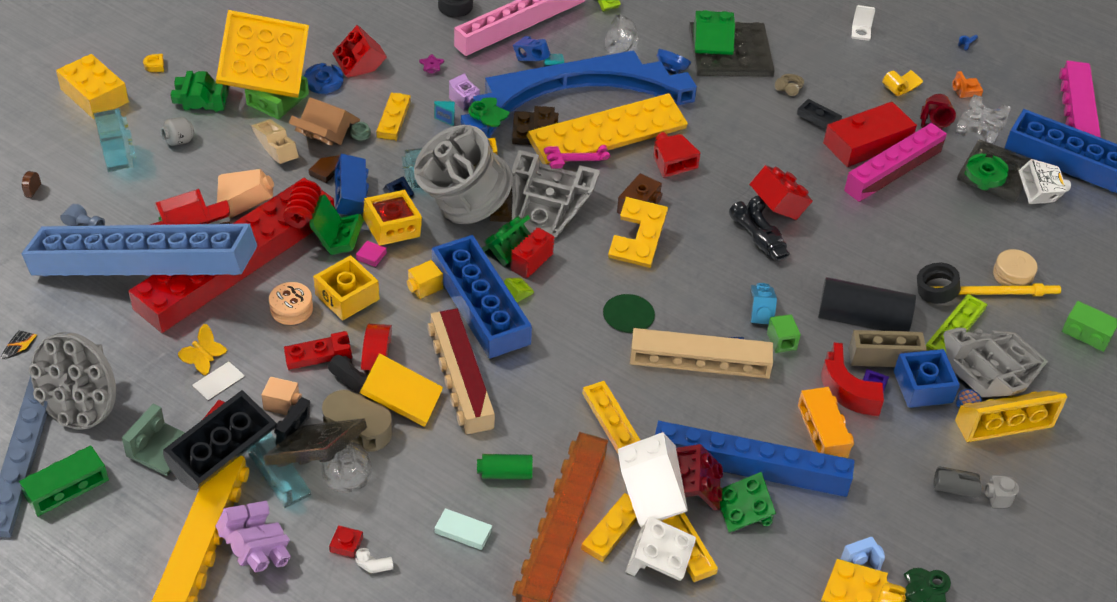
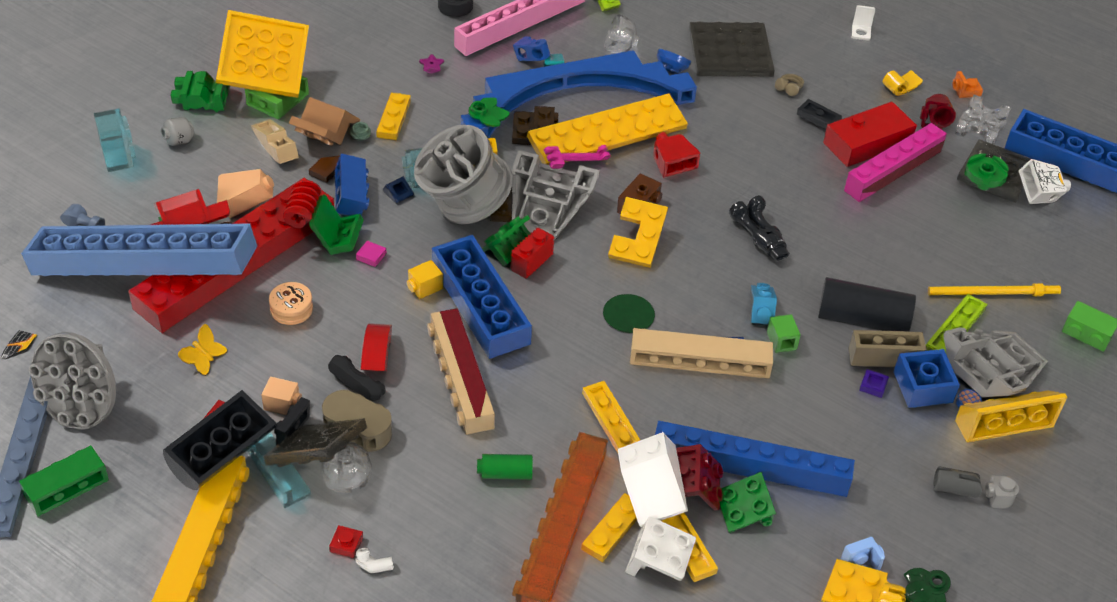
(30, 183): reddish brown tile -> none
(92, 85): yellow brick -> none
(148, 438): sand green bracket -> none
(154, 63): yellow tile -> none
(218, 380): white sticker -> none
(252, 538): lavender hips -> none
(317, 351): red plate -> none
(324, 78): blue tile -> none
(346, 287): yellow brick -> none
(358, 53): red slope -> none
(392, 217): yellow piece -> none
(401, 390): yellow tile -> none
(445, 111): slope -> none
(462, 91): lavender window -> none
(463, 529): light aqua tile -> none
(518, 288): lime slope -> none
(714, 32): green slope -> none
(781, 192): red brick -> none
(825, 422): light orange brick -> none
(850, 392): red arch -> none
(936, 271): black tyre -> none
(965, 40): blue hand -> none
(1015, 268): tan head -> none
(1079, 97): dark pink brick -> none

